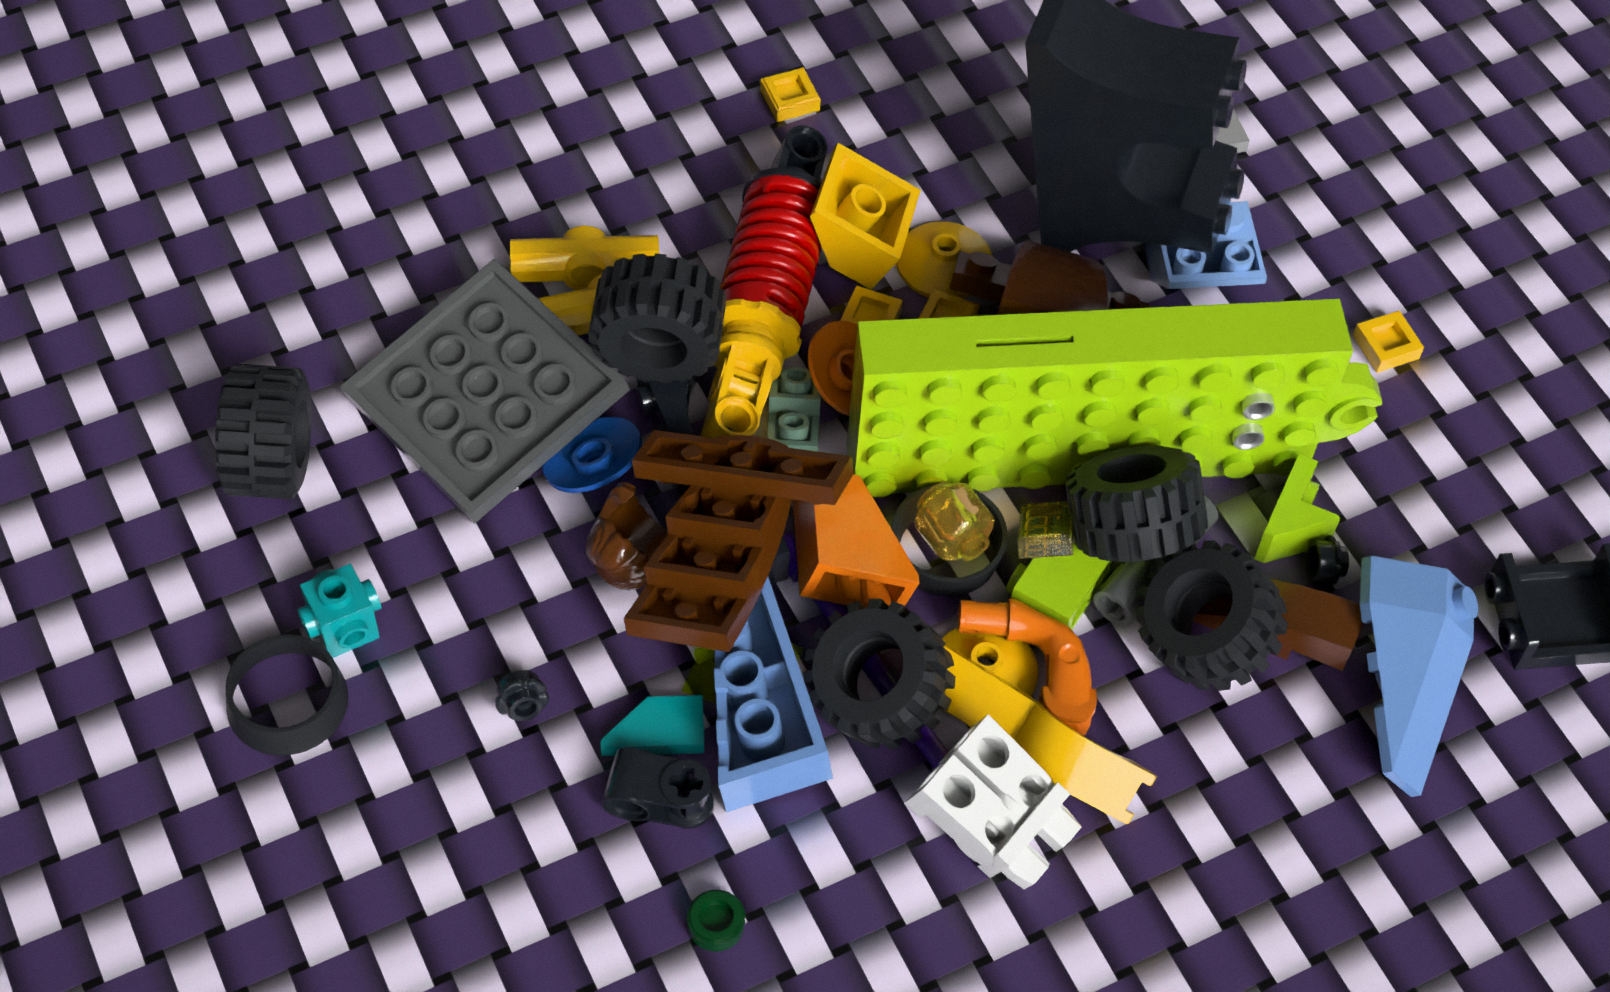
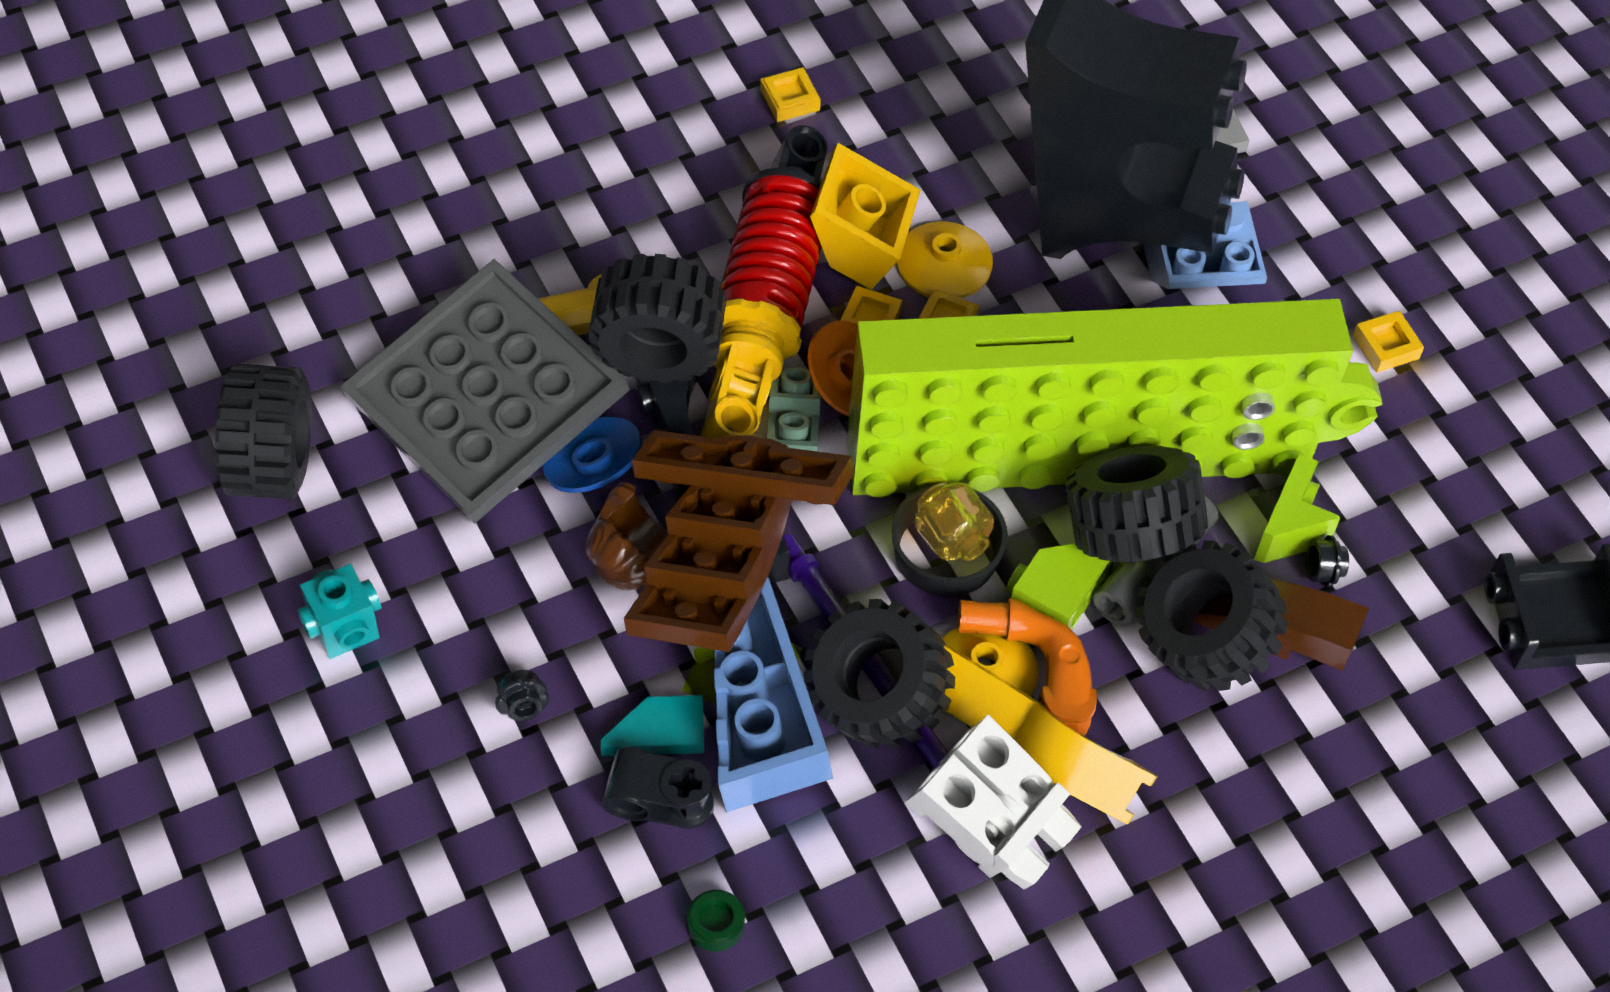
(297, 737): black tyre -> none
(575, 257): yellow piece -> none
(850, 551): orange slope -> none
(1039, 282): reddish brown slope -> none
(1045, 530): clear yellow tile -> none
(1422, 645): medium blue wedge -> none

